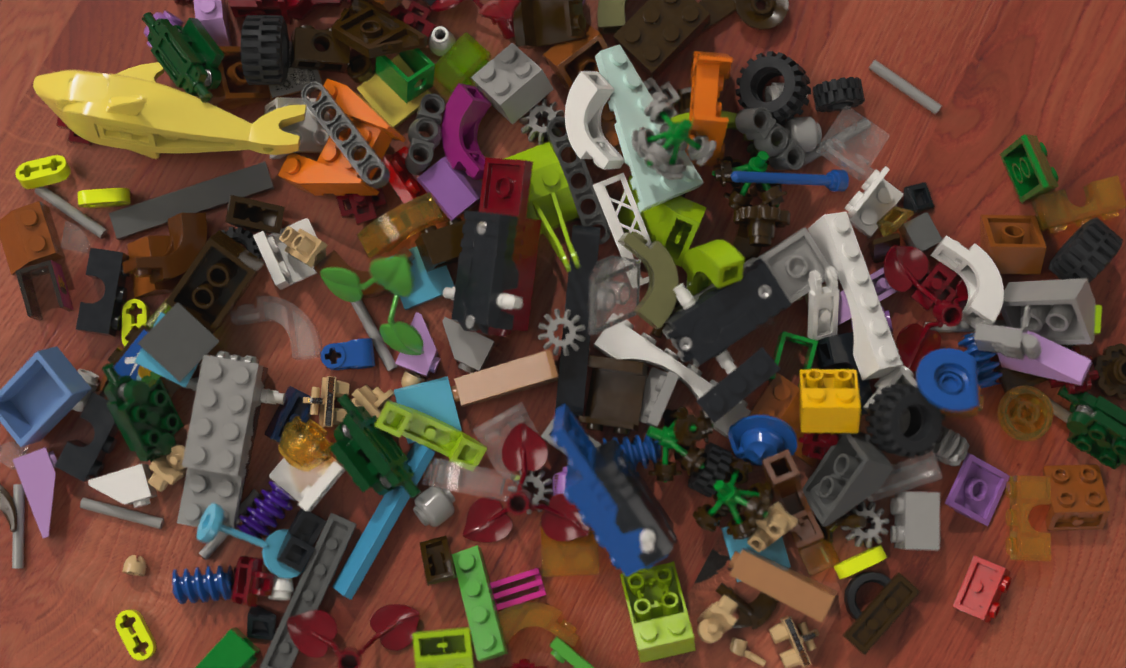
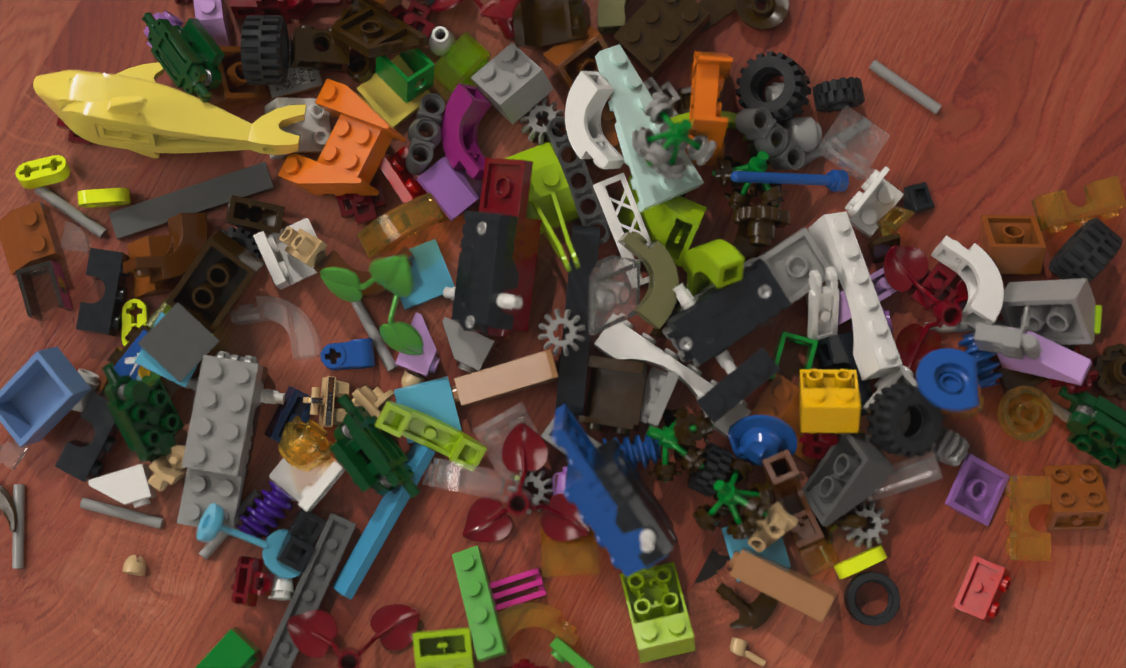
(38, 481): lavender slope -> none
(129, 637): neon yellow beam -> none
(202, 585): blue piece -> none
(261, 624): black slope -> none
(350, 145): dark grey beam -> none
(434, 506): light grey head -> none
(437, 560): dark brown slope -> none
(441, 245): dark brown brick -> none
(716, 619): tan hips -> none
(787, 630): tan hips -> none
(881, 613): dark brown tile -> none
(916, 520): light grey brick -> none
(920, 232): dark grey panel -> none
(1029, 168): green slope -> none

